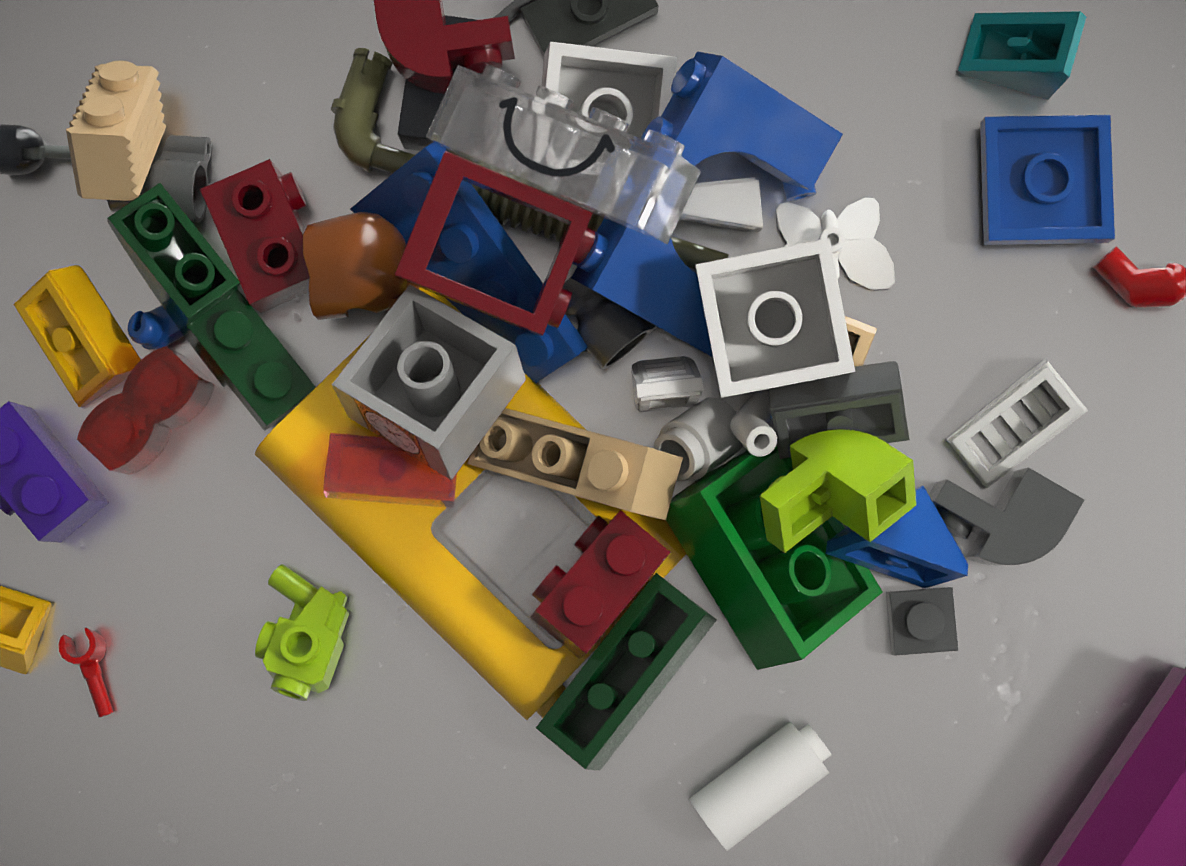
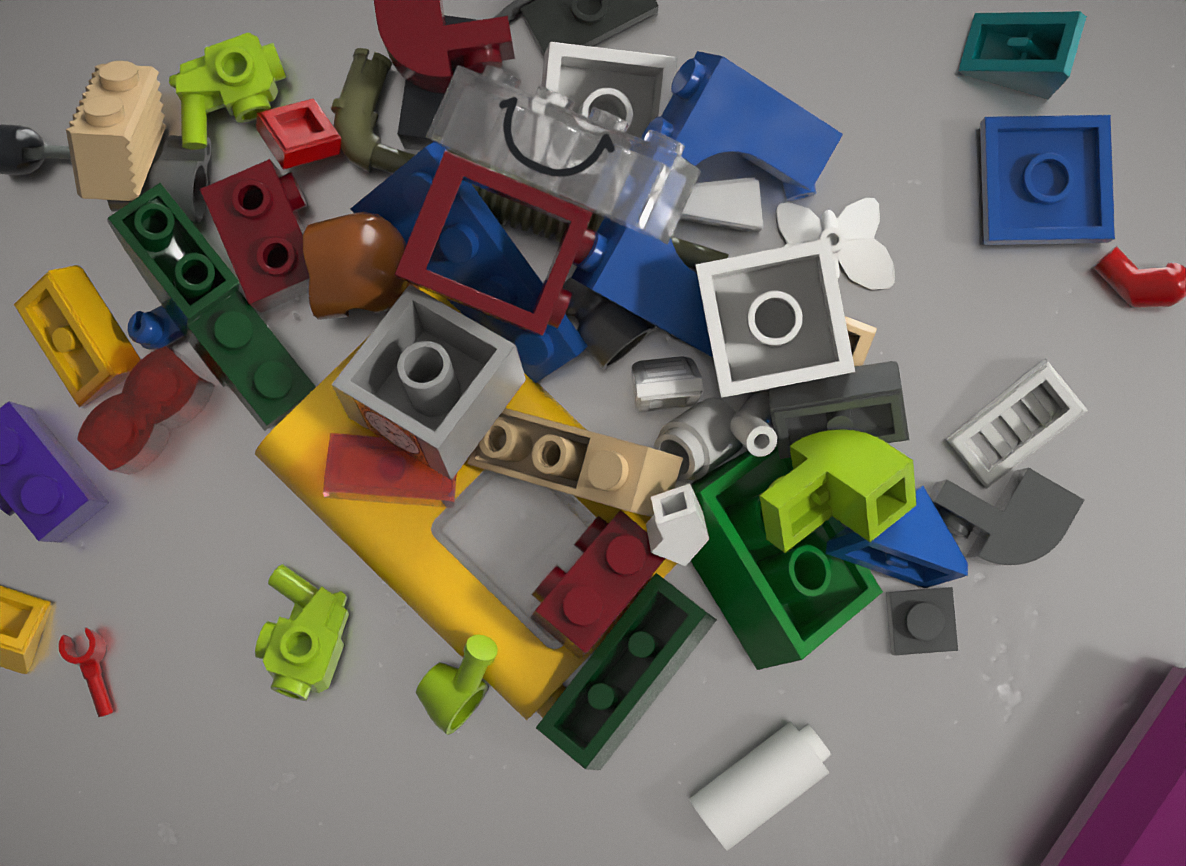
(230, 75): none -> lime piece
(298, 133): none -> red tile
(453, 692): none -> lime bar
(677, 525): none -> white piece

